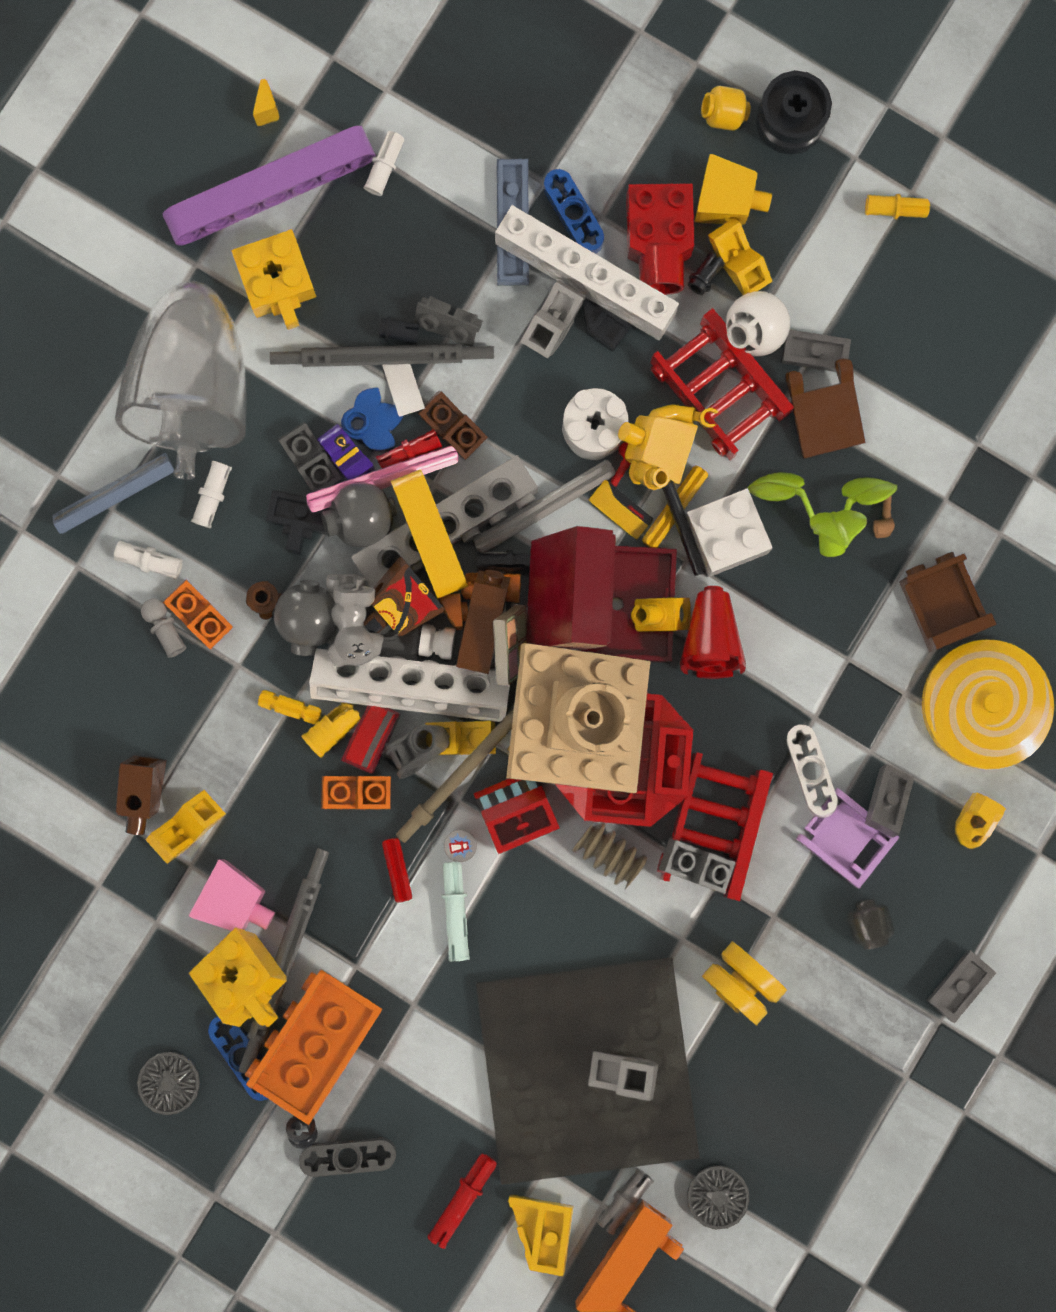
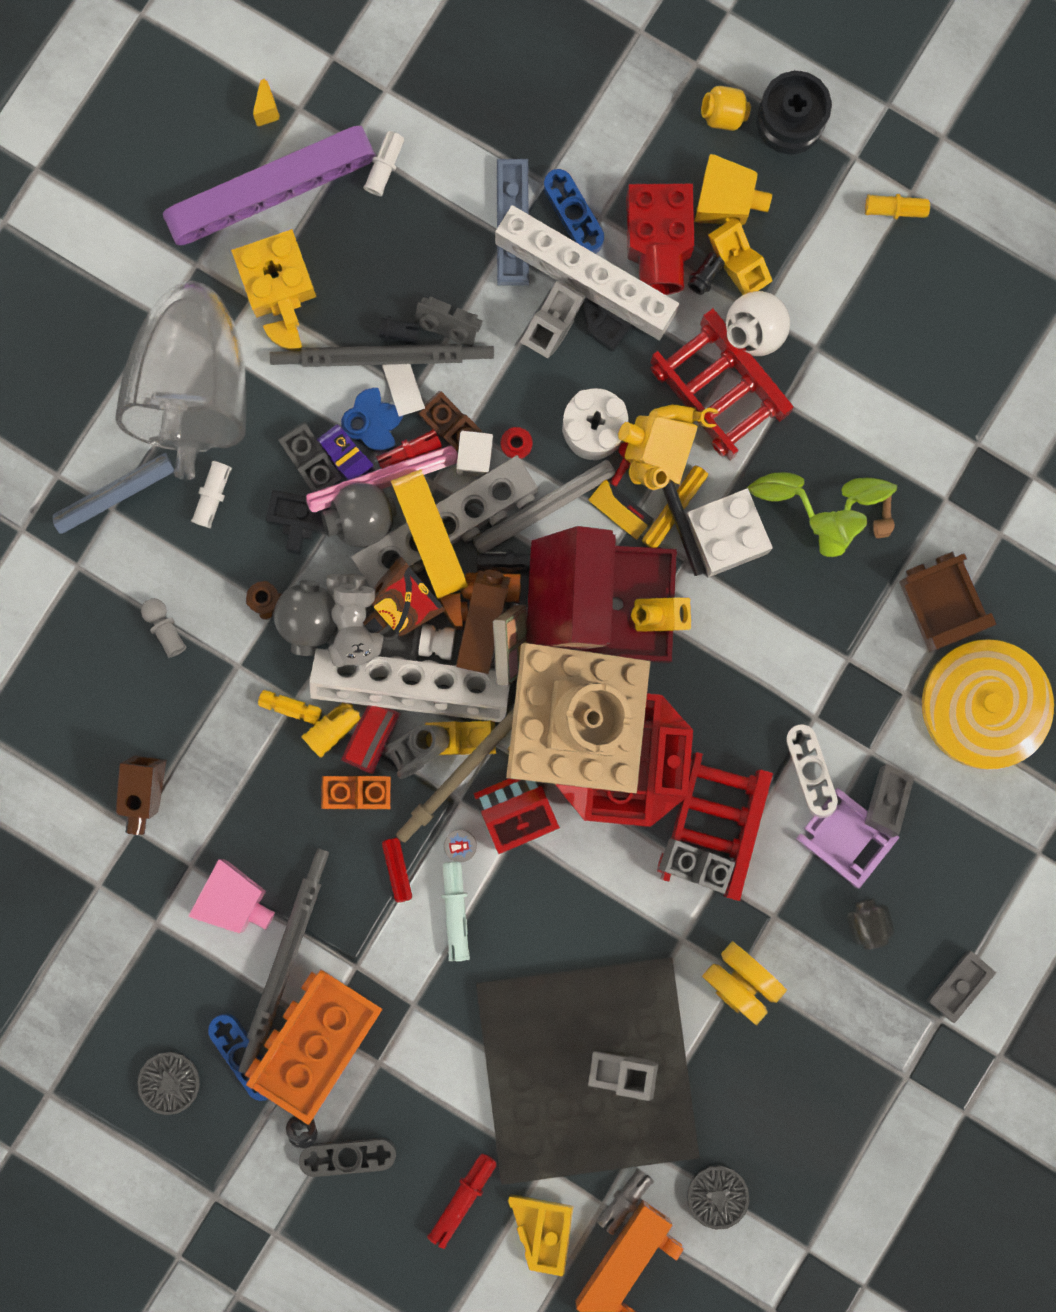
(148, 559): white pin -> none
(185, 826): yellow slope -> none
(197, 614): orange slope -> none
(239, 979): yellow hinge -> none
(287, 339): none -> yellow tile
(474, 454): none -> white panel
(516, 432): none -> red plate
(610, 854): dark tan piece -> none
(713, 637): red cone -> none
(814, 350): flat silver plate -> none
(826, 416): reddish brown flag -> none
(977, 820): yellow rock -> none

